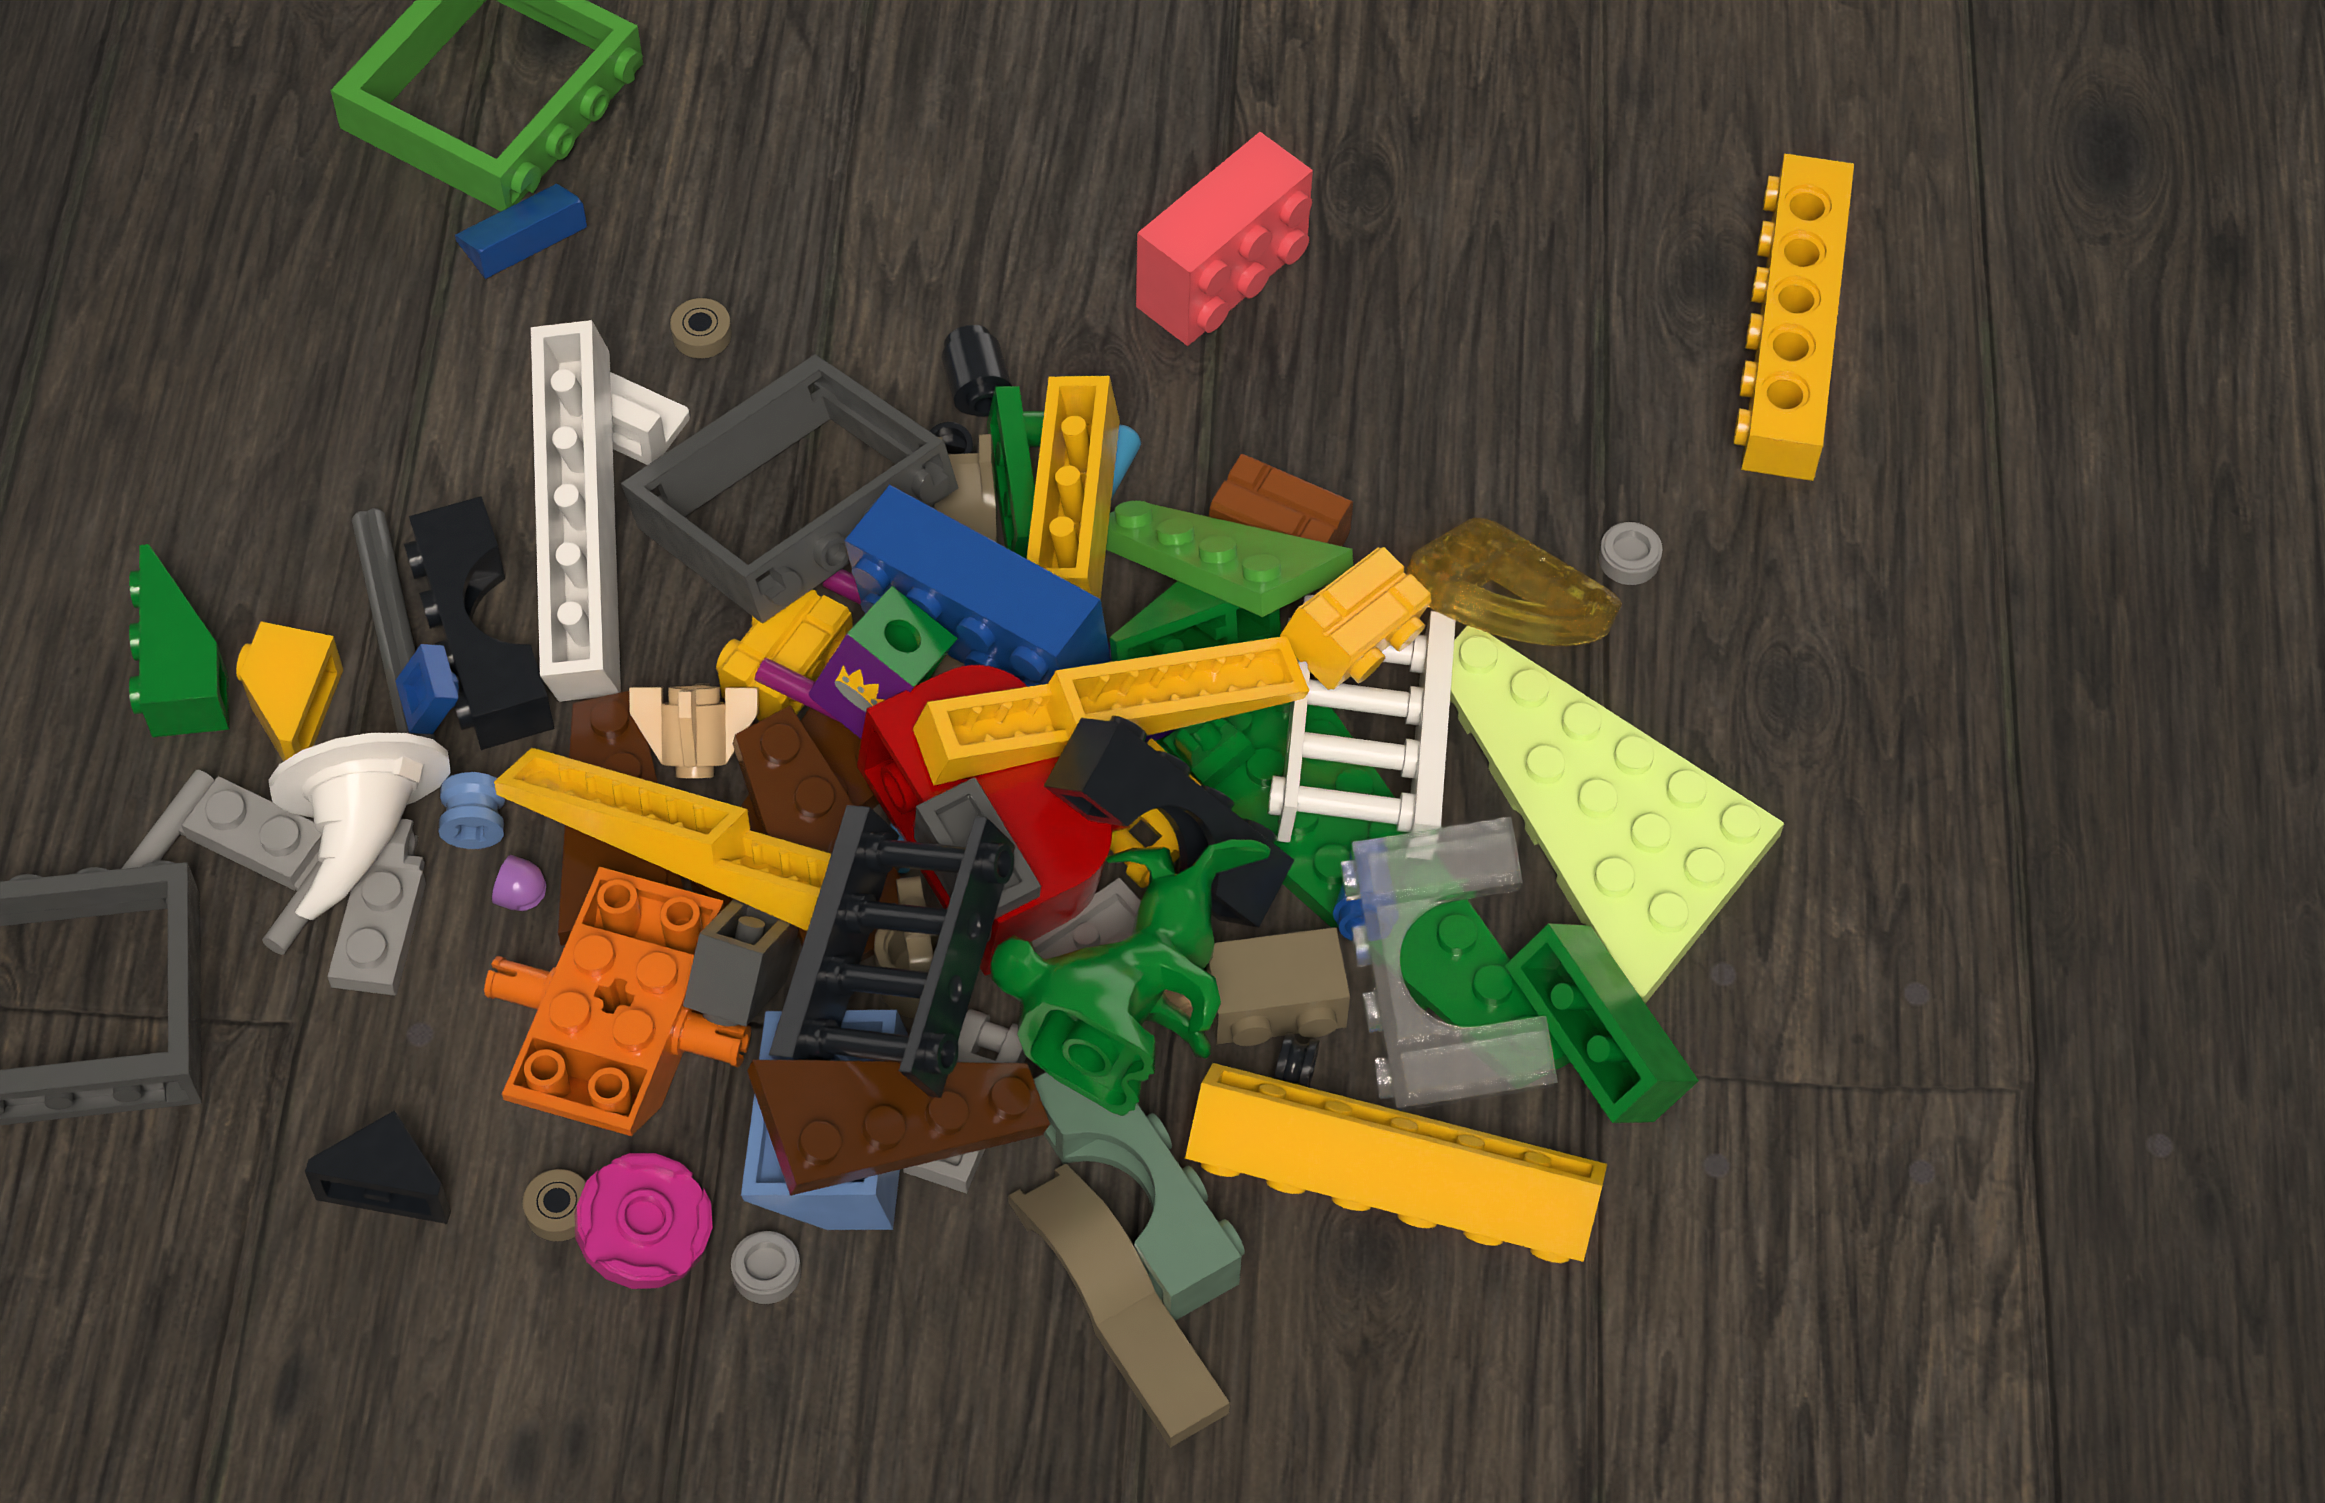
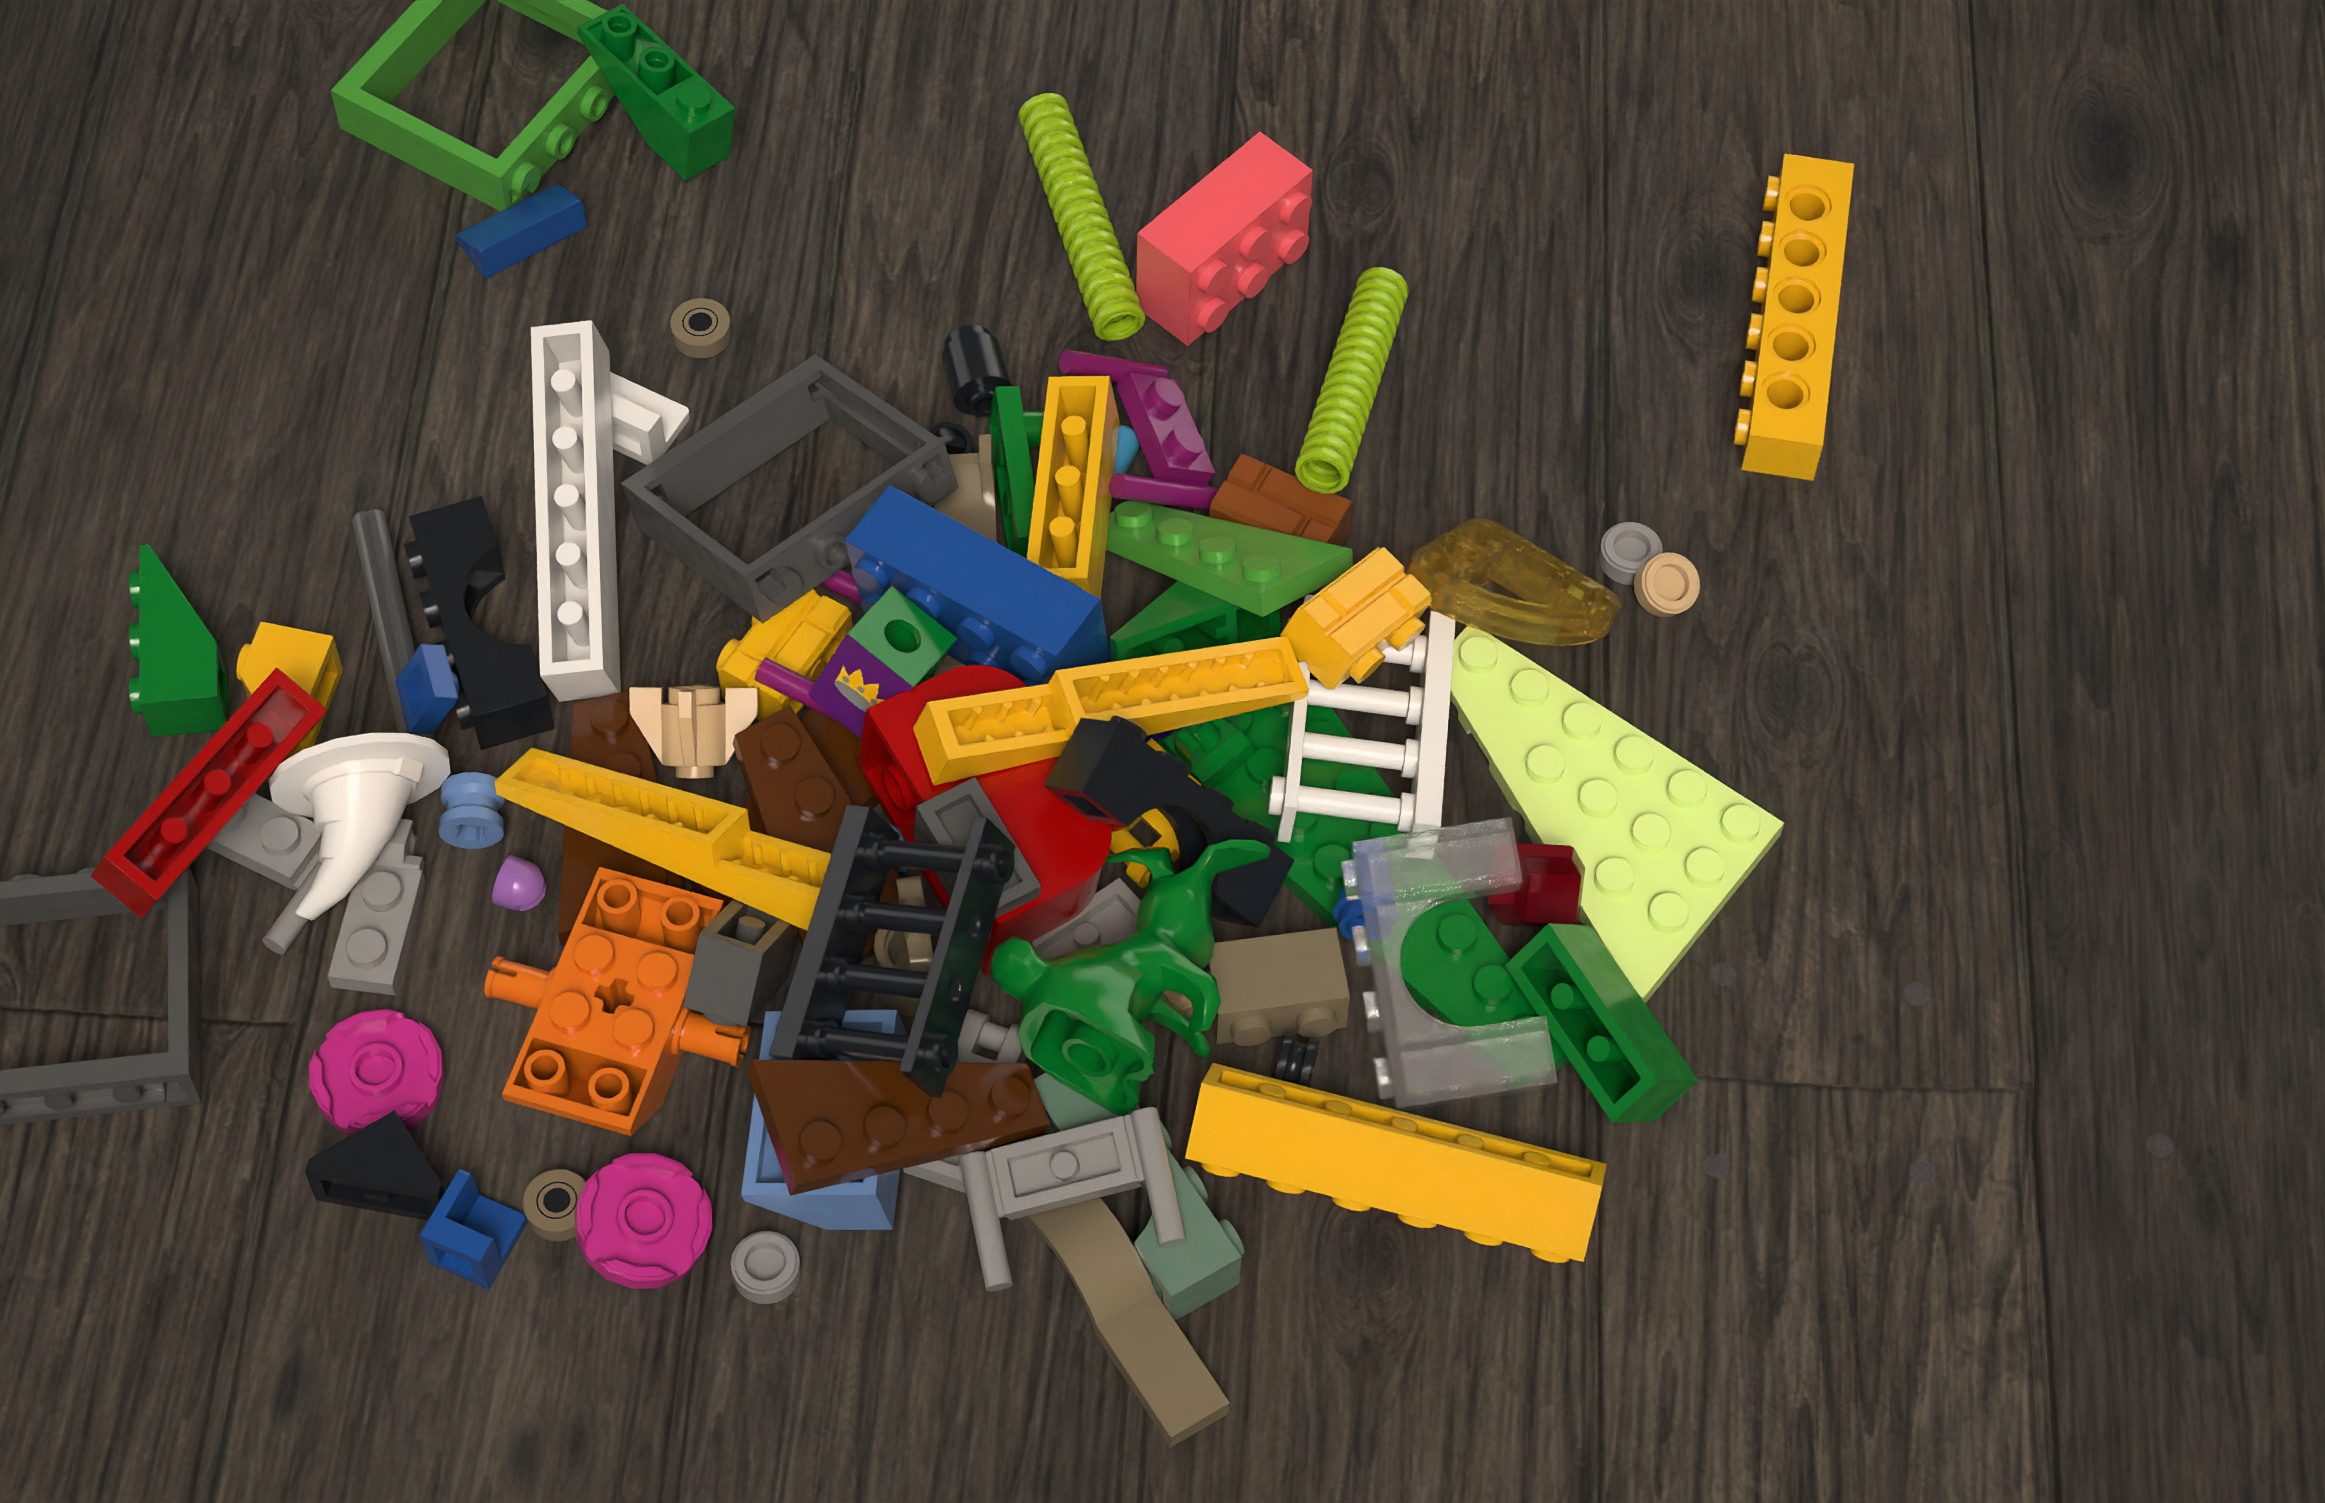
(208, 793): none -> red brick
(376, 1067): none -> dark pink tile
(471, 1232): none -> blue panel
(662, 94): none -> green slope
(1066, 1171): none -> light grey plate
(1081, 217): none -> lime piece
(1162, 428): none -> magenta plate
(1352, 381): none -> lime piece
(1549, 888): none -> dark red panel
(1666, 584): none -> tan tile

